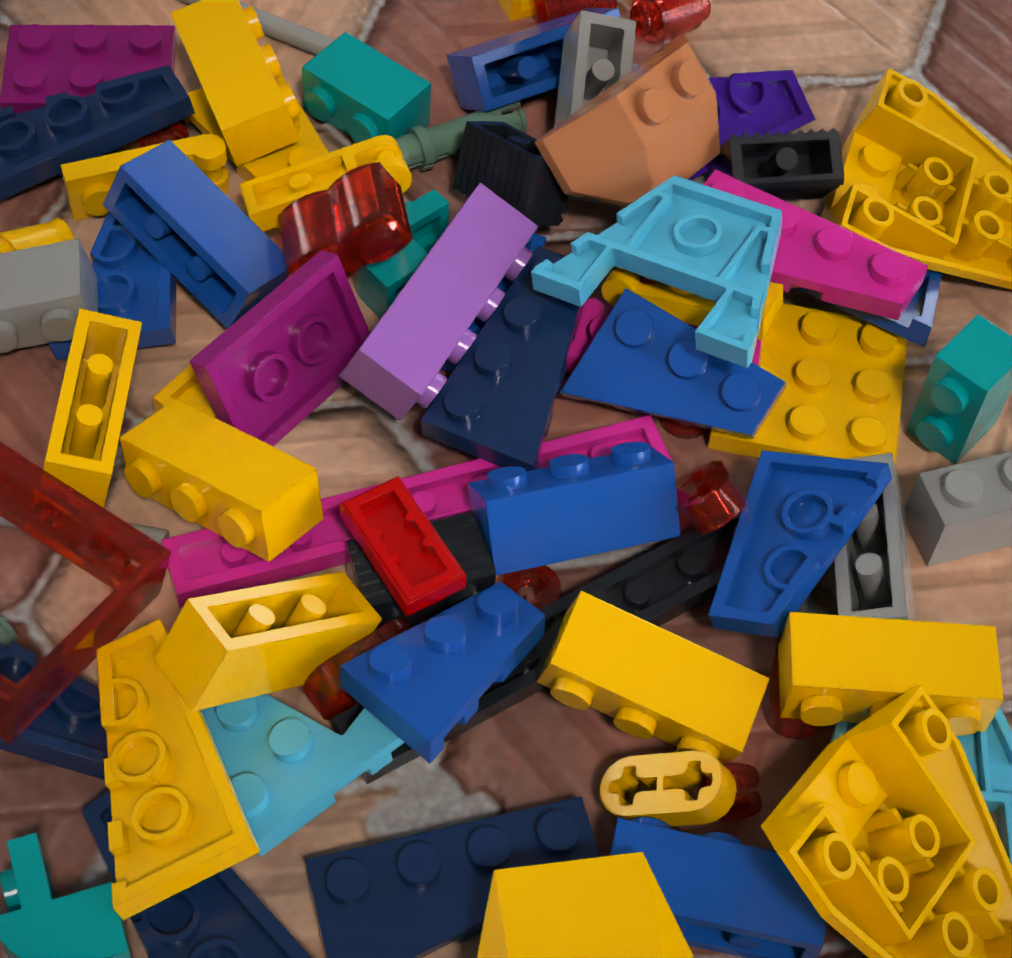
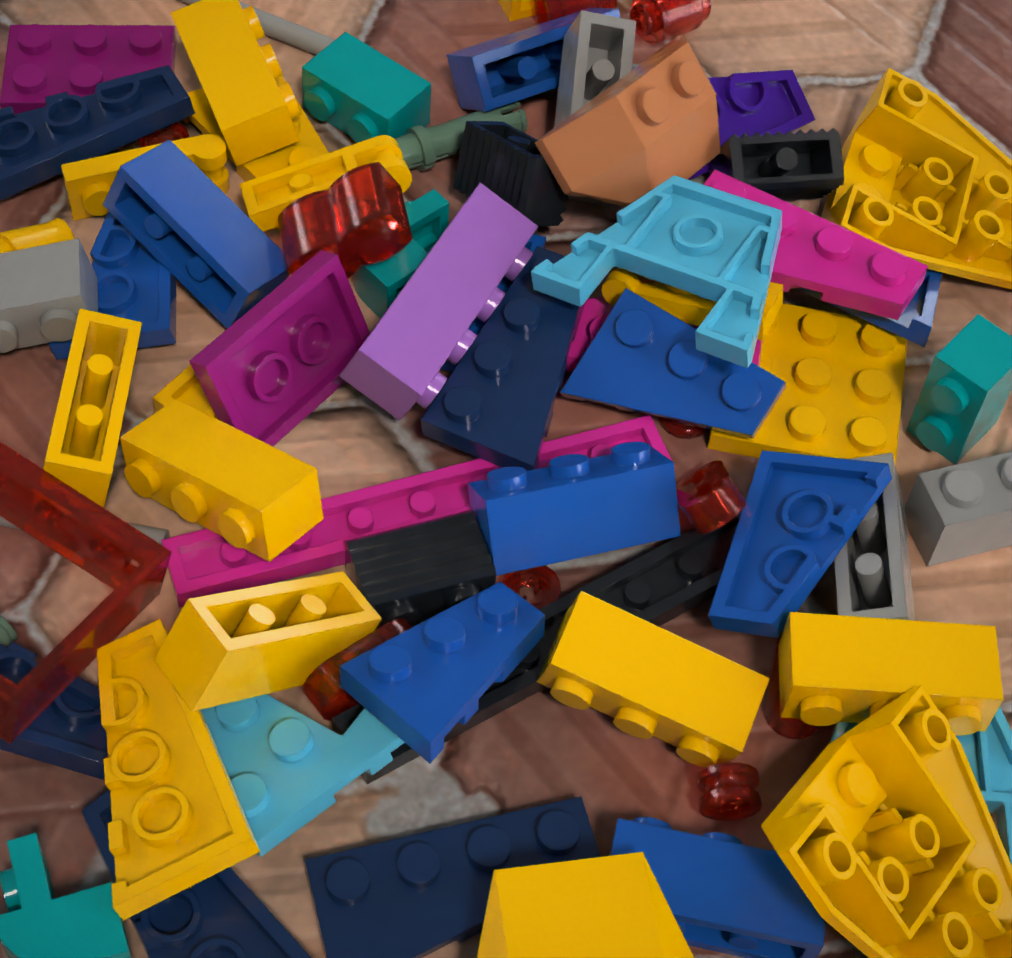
(402, 546): red plate -> none
(667, 777): yellow beam -> none

